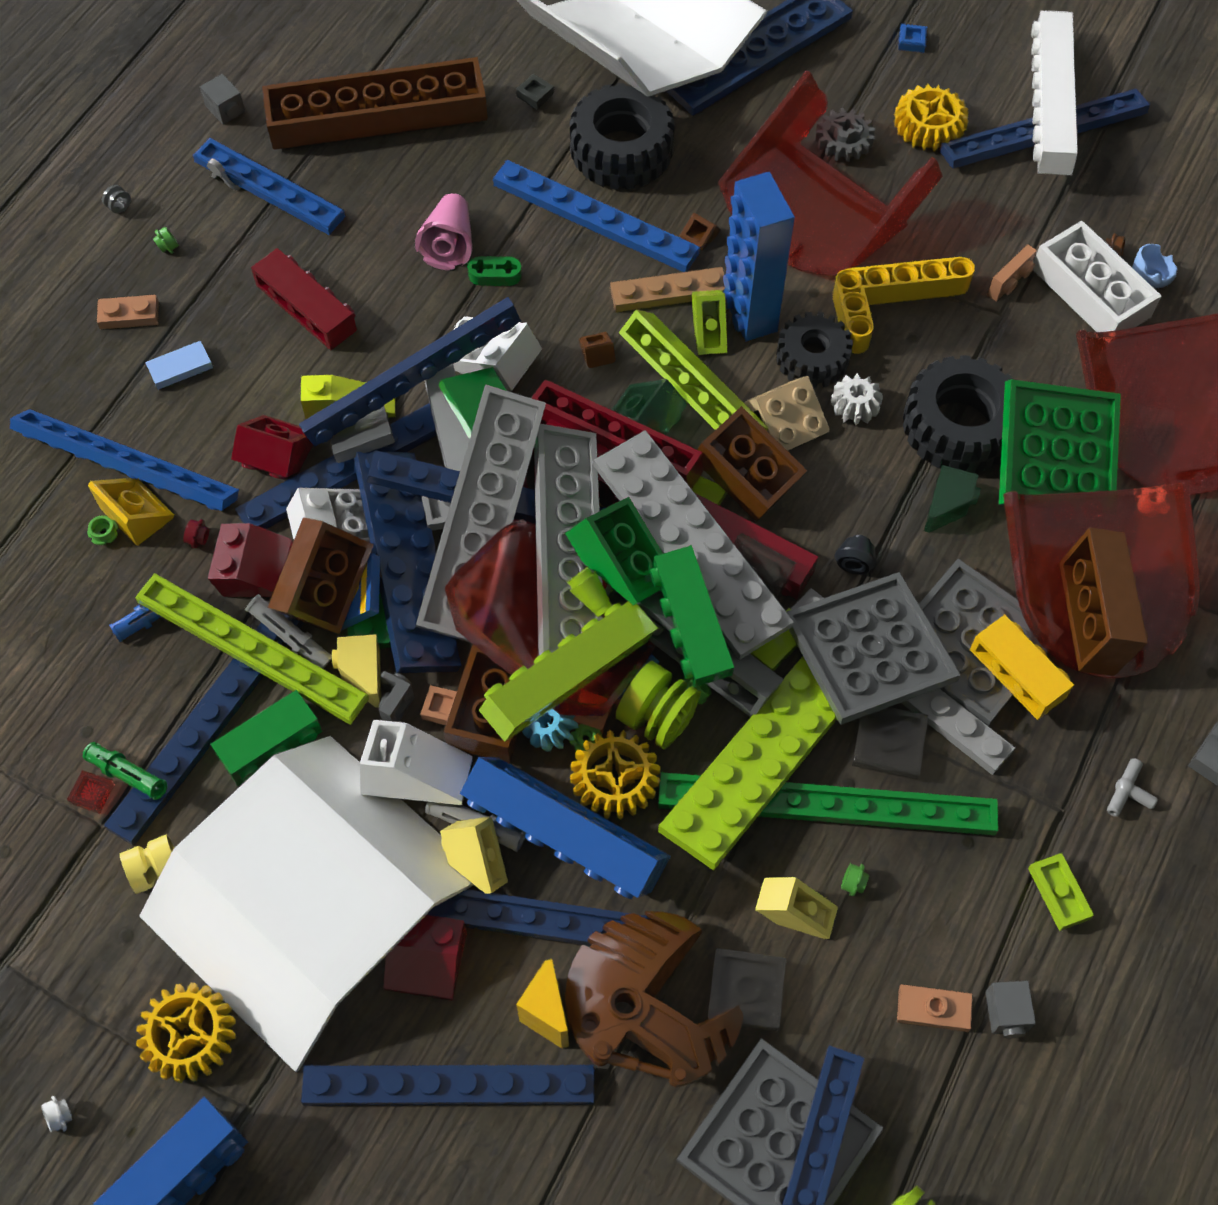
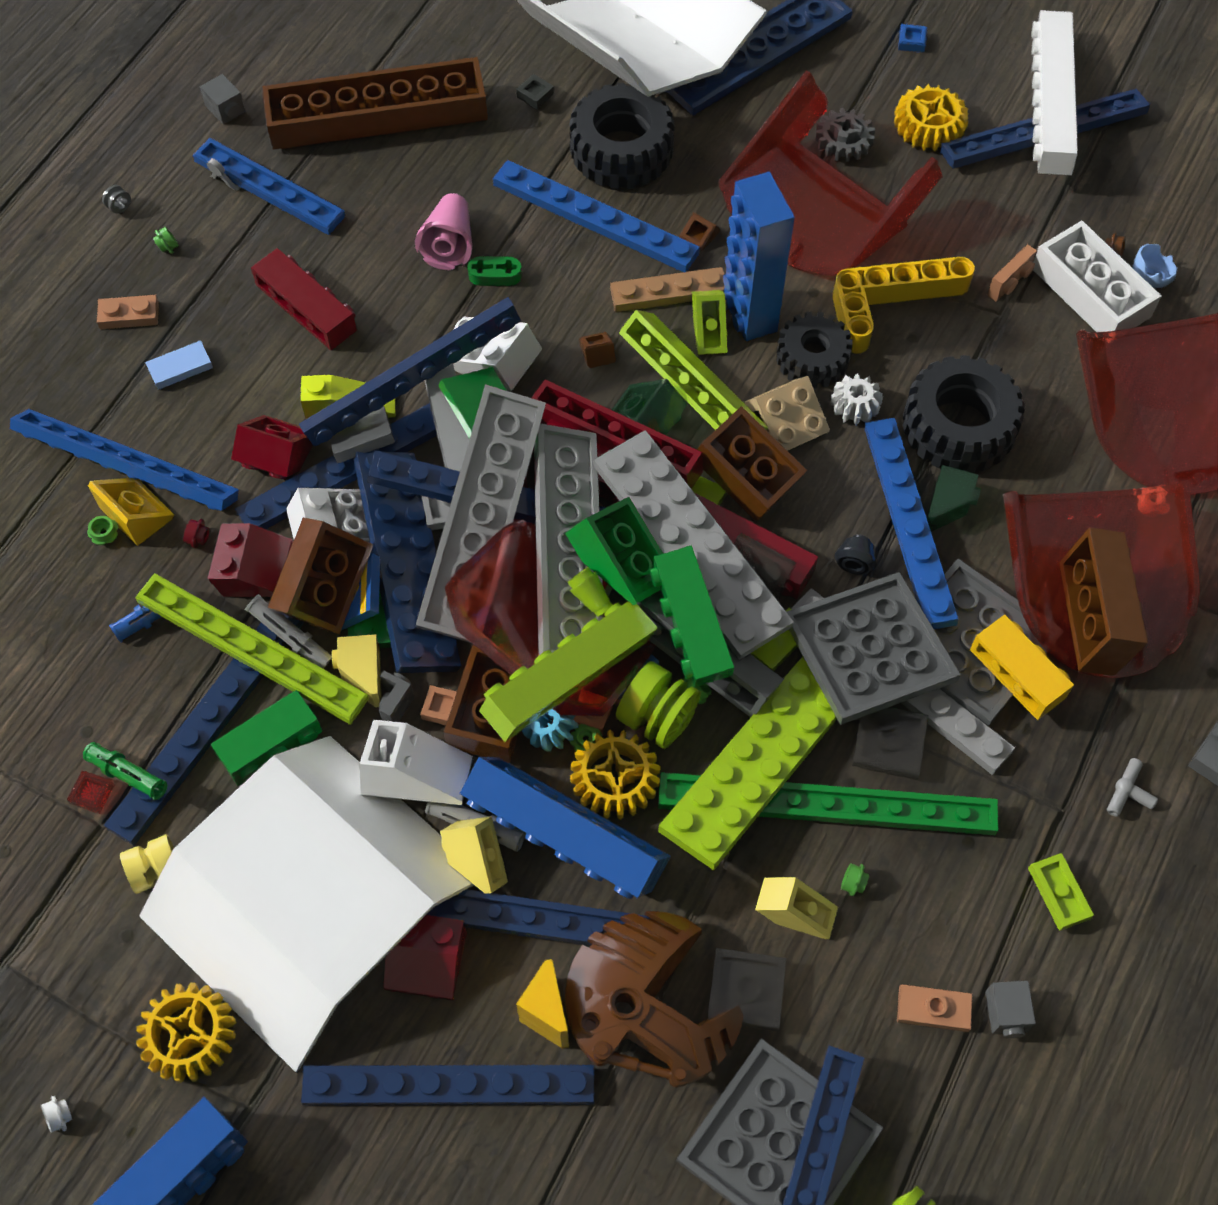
(910, 523): none -> blue plate
(1058, 439): green plate -> none

